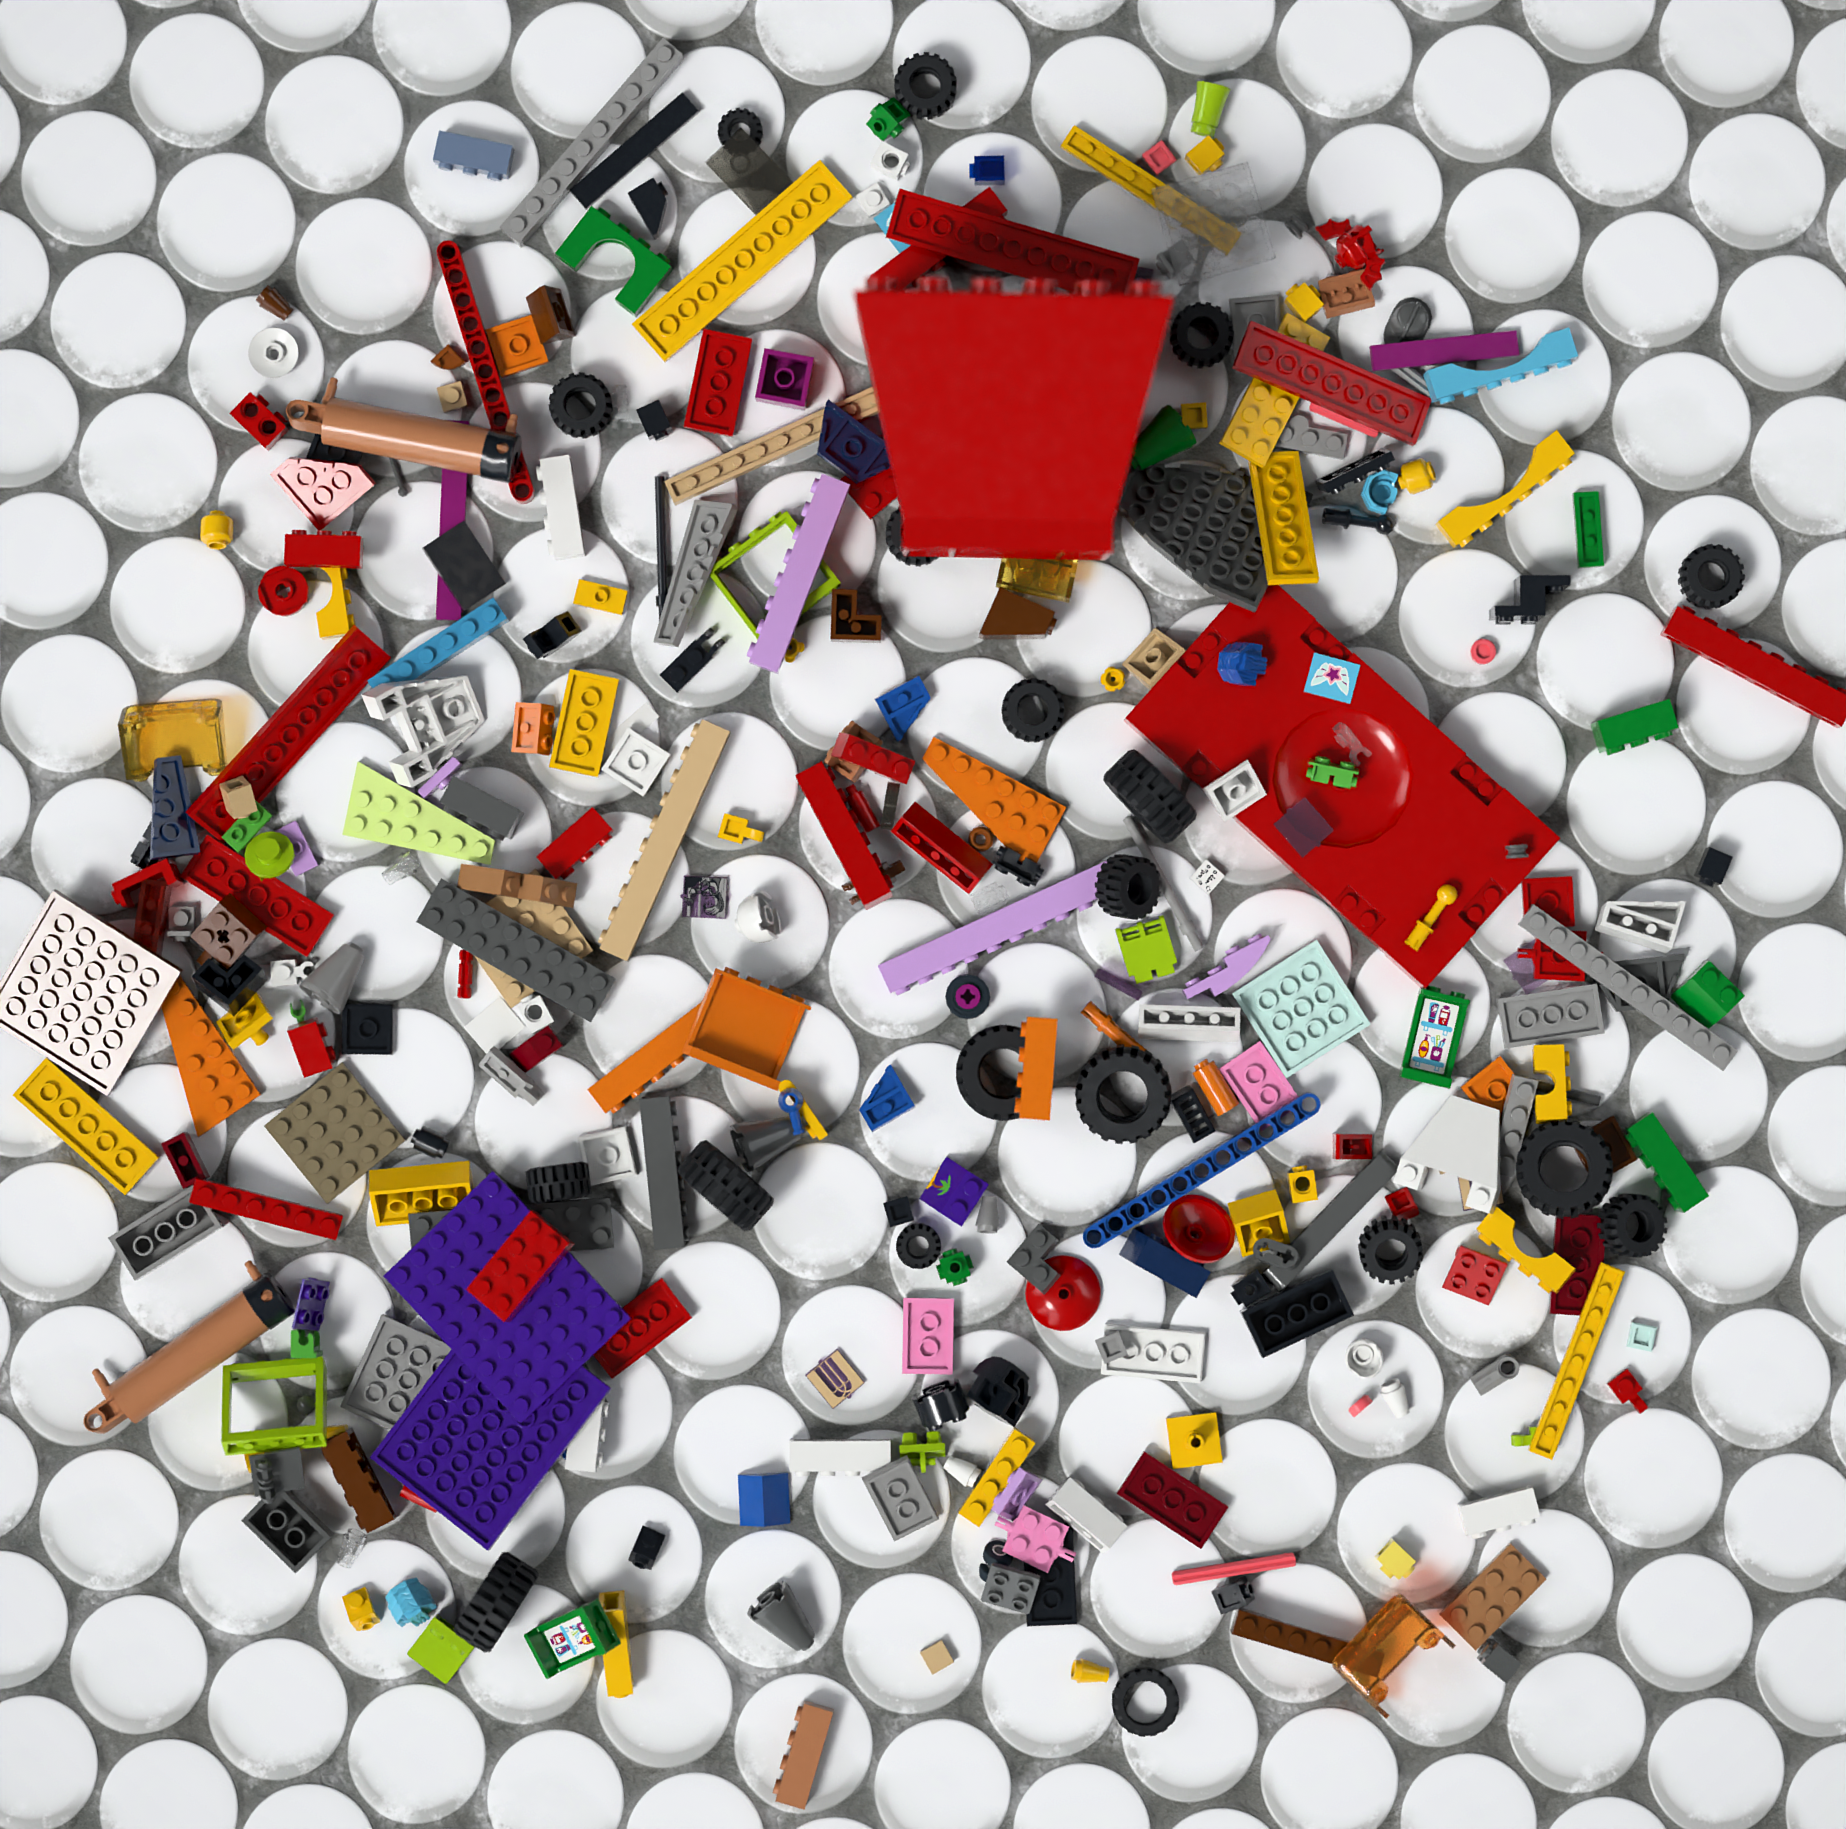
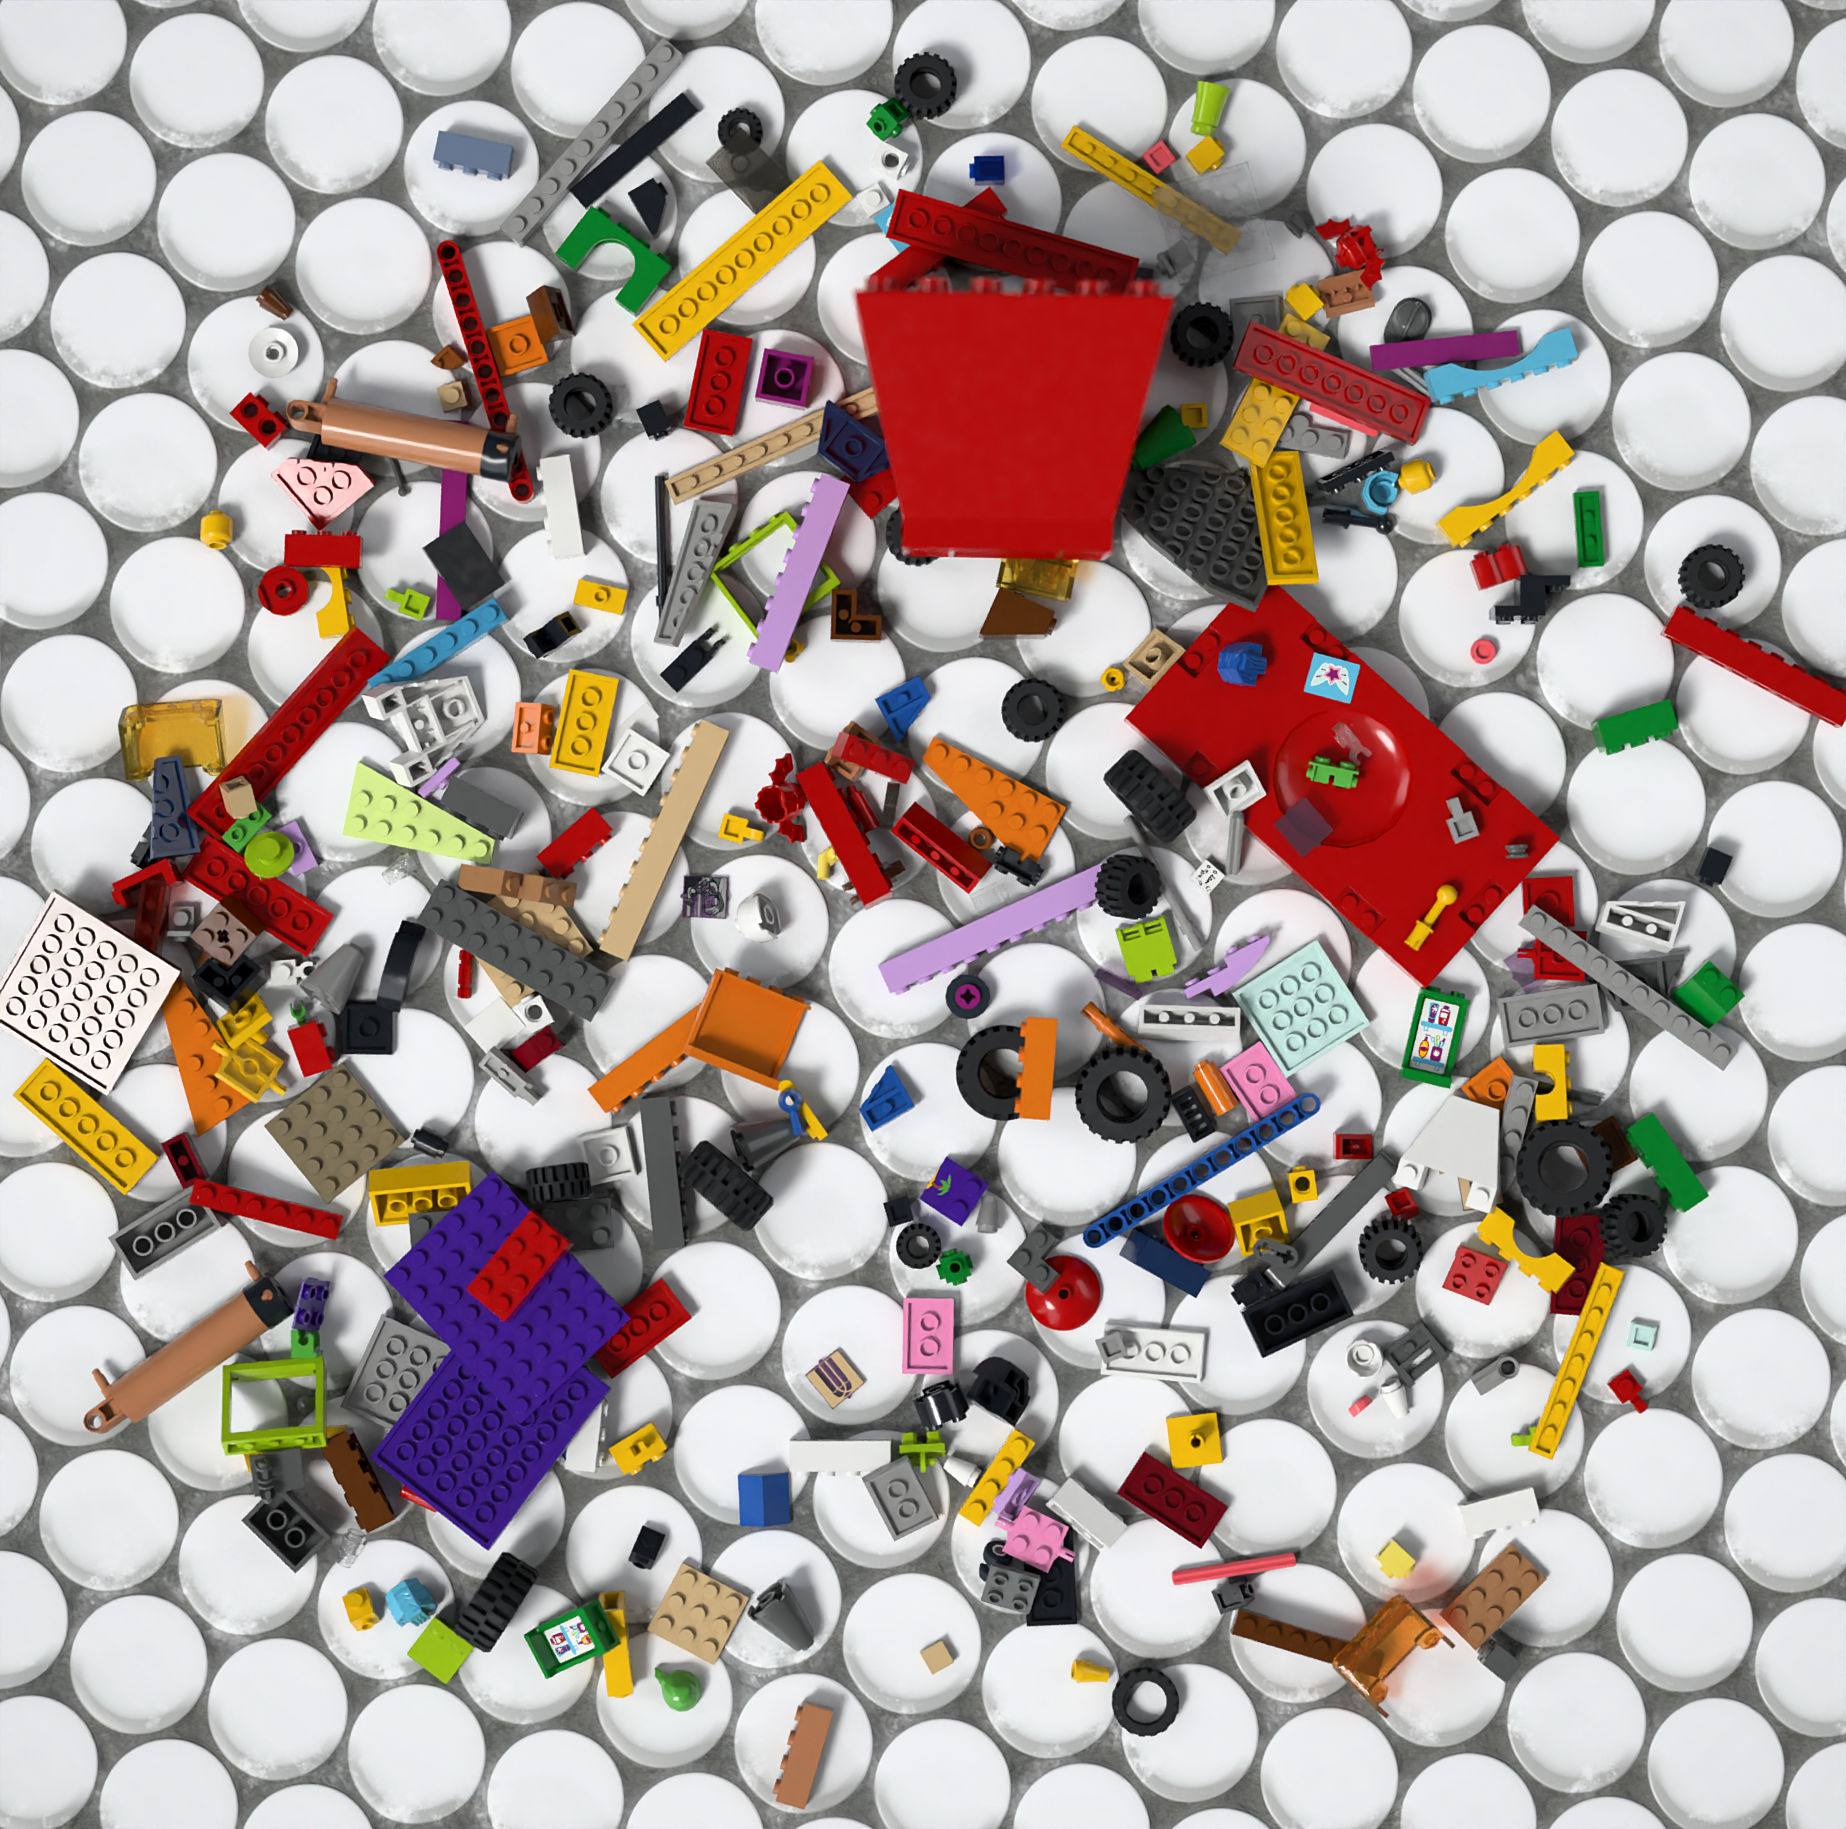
(249, 1069): none -> yellow plate
(399, 965): none -> black arch
(411, 603): none -> lime plate
(638, 1448): none -> yellow brick
(679, 1689): none -> bright green hat
(698, 1613): none -> tan plate
(782, 801): none -> red helmet
(825, 861): none -> light yellow arm
(1234, 843): none -> light grey axle
(1410, 1347): none -> dark grey plate
(1461, 824): none -> light grey plate
(1498, 567): none -> red brick

